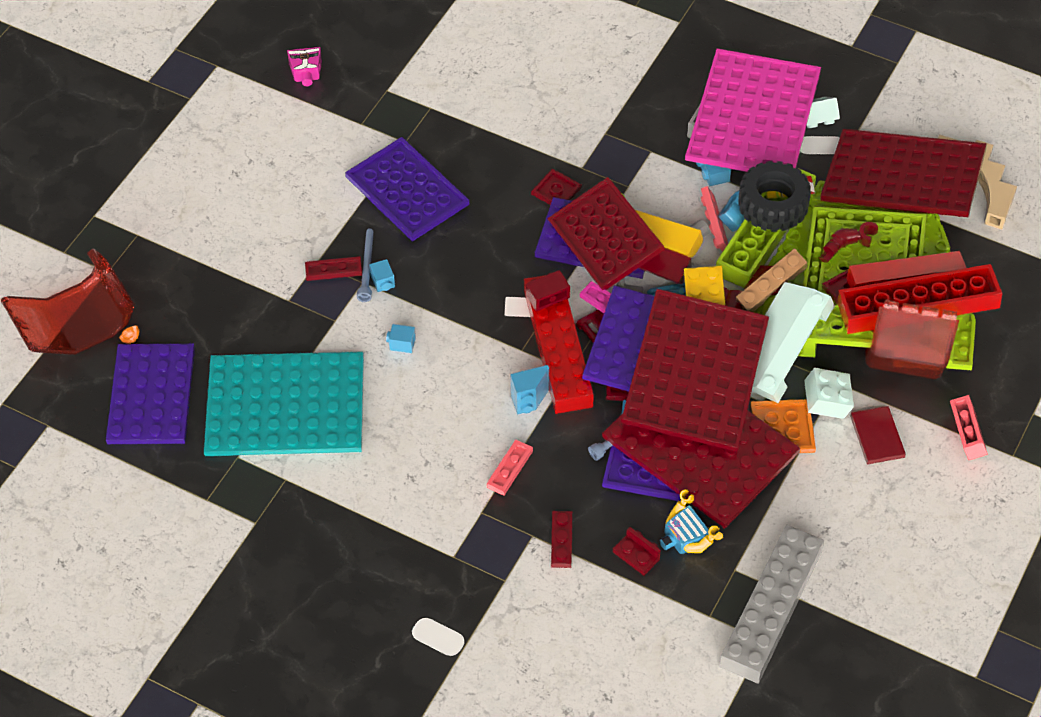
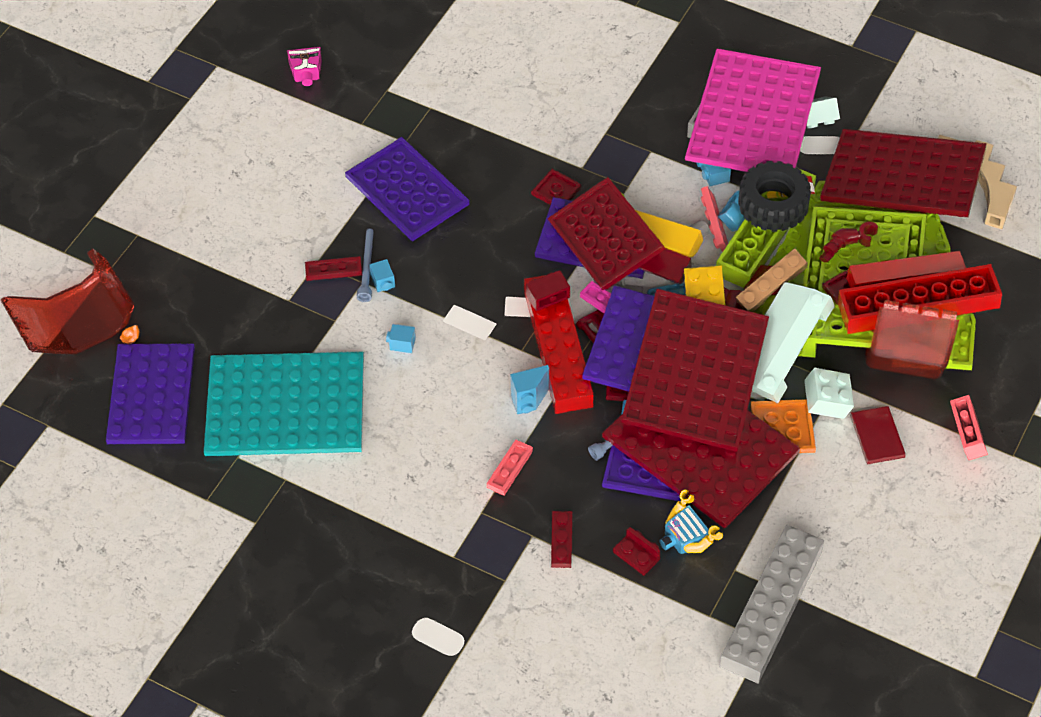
(469, 322): none -> white sticker

